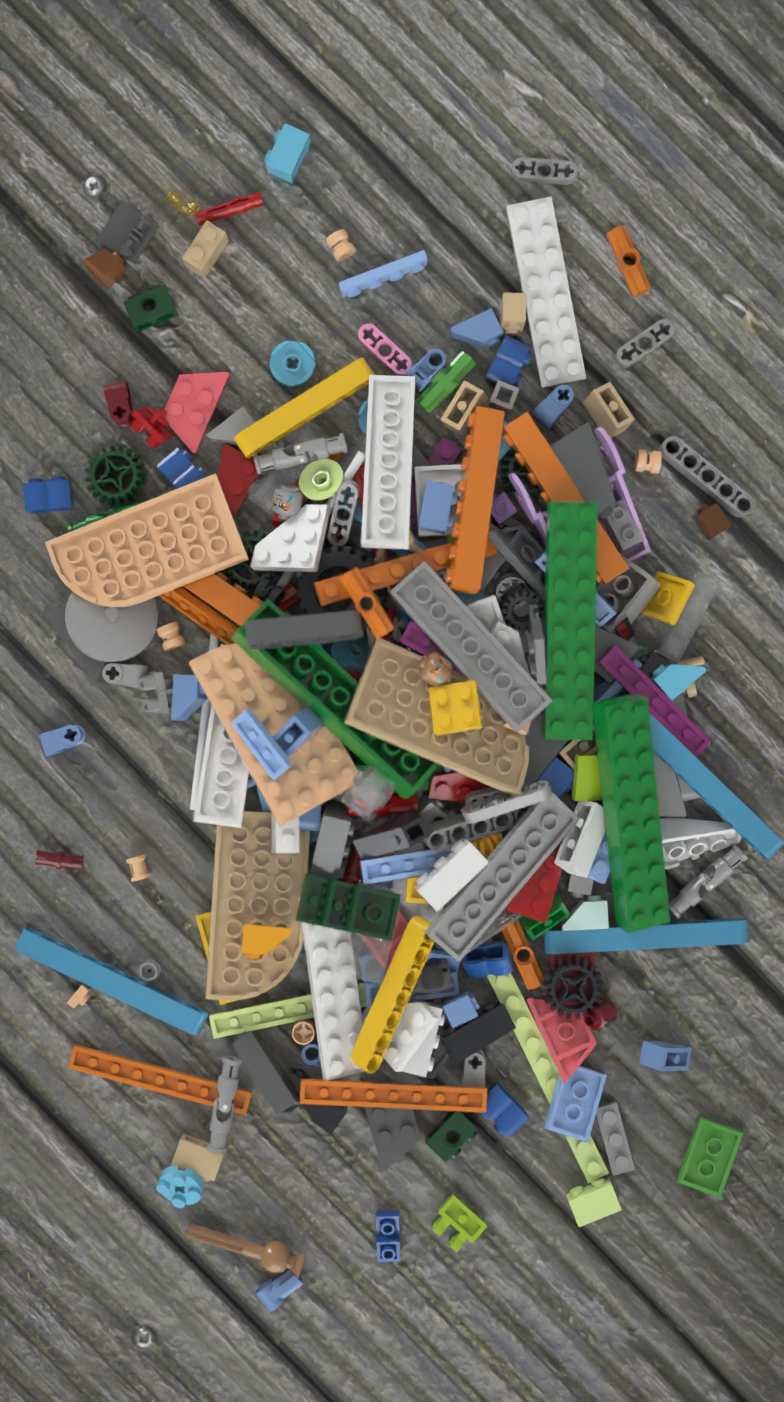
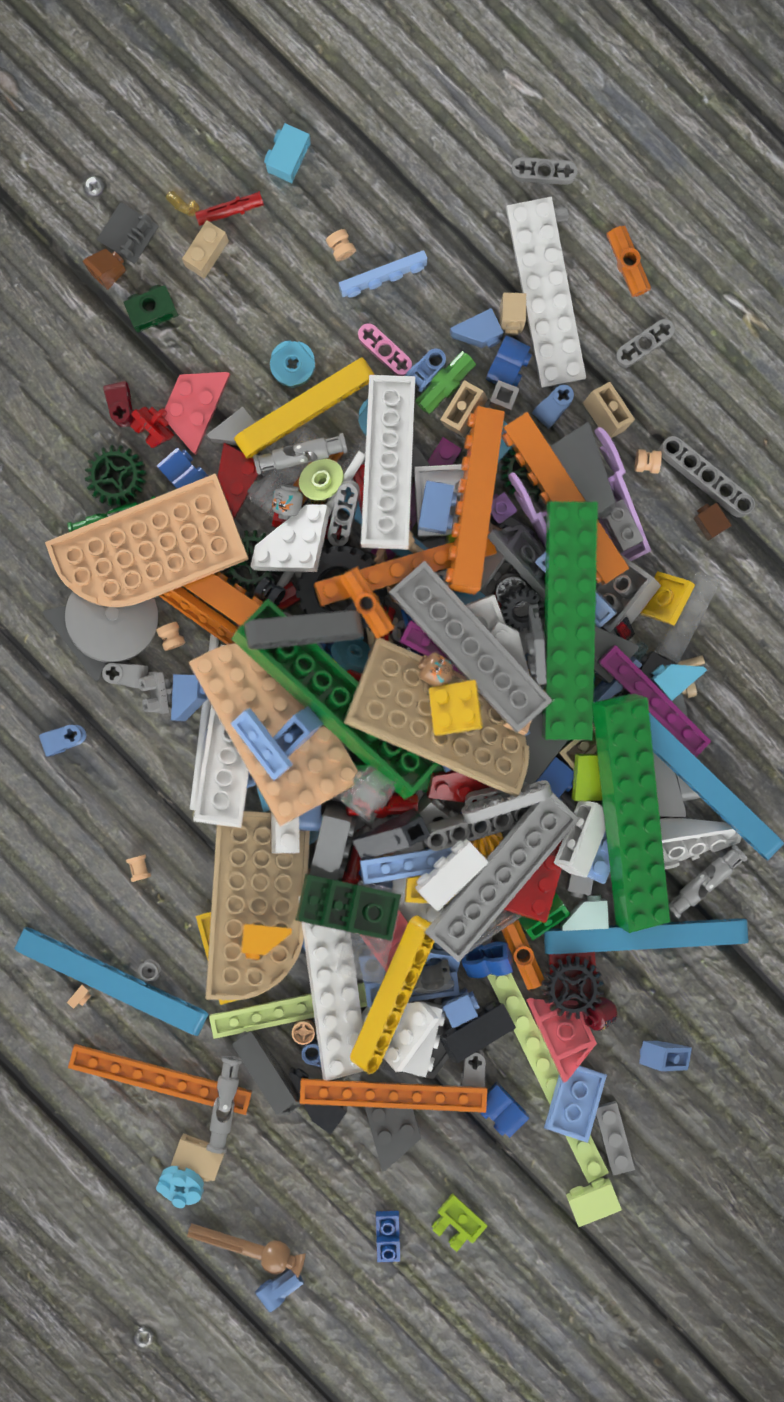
(48, 495): blue brick -> none
(59, 860): dark red pin -> none
(446, 1147): dark green brick -> none
(709, 1156): bright green tile -> none

